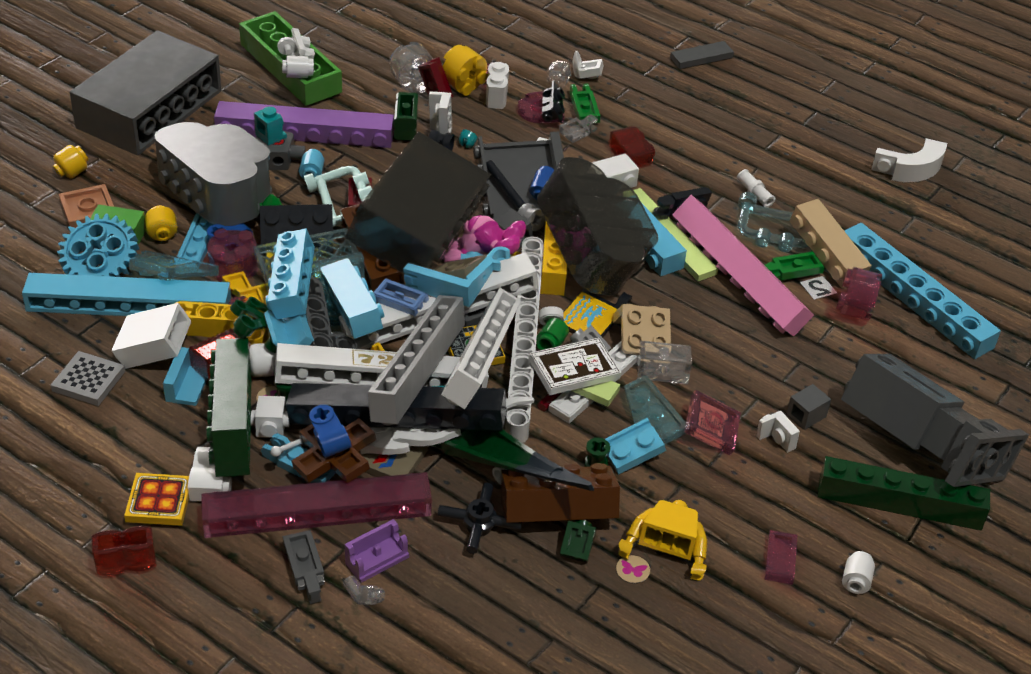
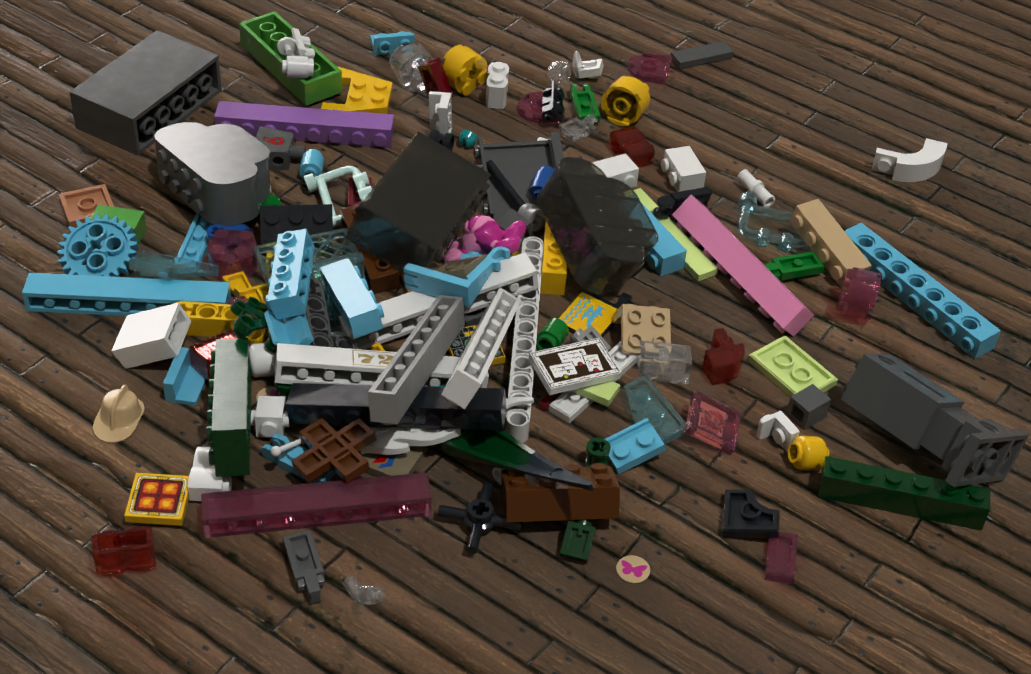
(70, 161): yellow head -> none
(88, 378): light grey tile -> none
(118, 415): none -> tan piece
(161, 223): yellow head -> none
(269, 125): teal brick -> none
(328, 431): blue piece -> none
(364, 94): none -> yellow wing
(376, 551): medium lavender hinge -> none
(387, 43): none -> medium azure bracket
(397, 299): medium blue tile -> none
(405, 116): dark green brick -> none
(550, 312): white tile -> none
(625, 100): none -> yellow brick
(650, 67): none -> clear pink tile
(672, 530): yellow torso -> none
(683, 169): none -> white brick
(724, 359): none -> clear red brick
(747, 517): none -> black tile
(791, 367): none -> yellowish green tile
(807, 453): none -> yellow head
(818, 287): clear sticker -> none
(858, 572): white brick -> none

